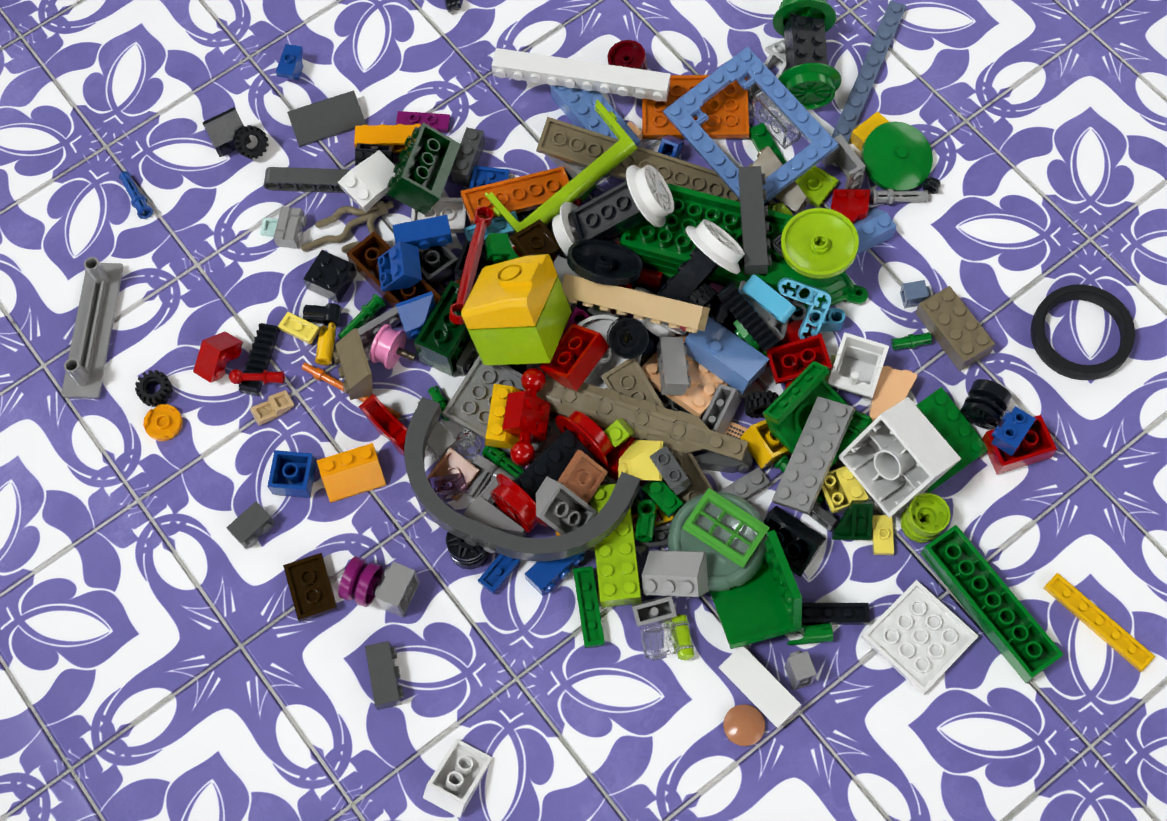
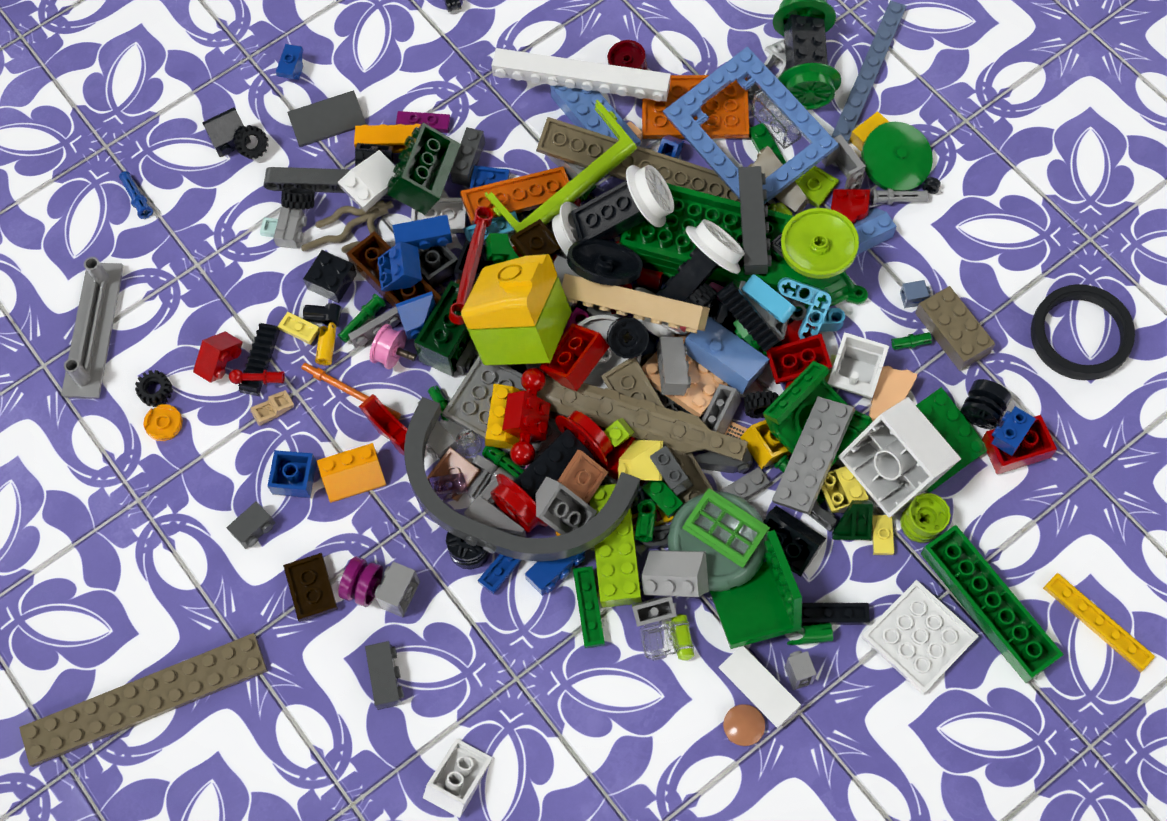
(142, 699): none -> dark tan plate
(297, 198): none -> black tyre
(353, 366): dark tan slope -> none

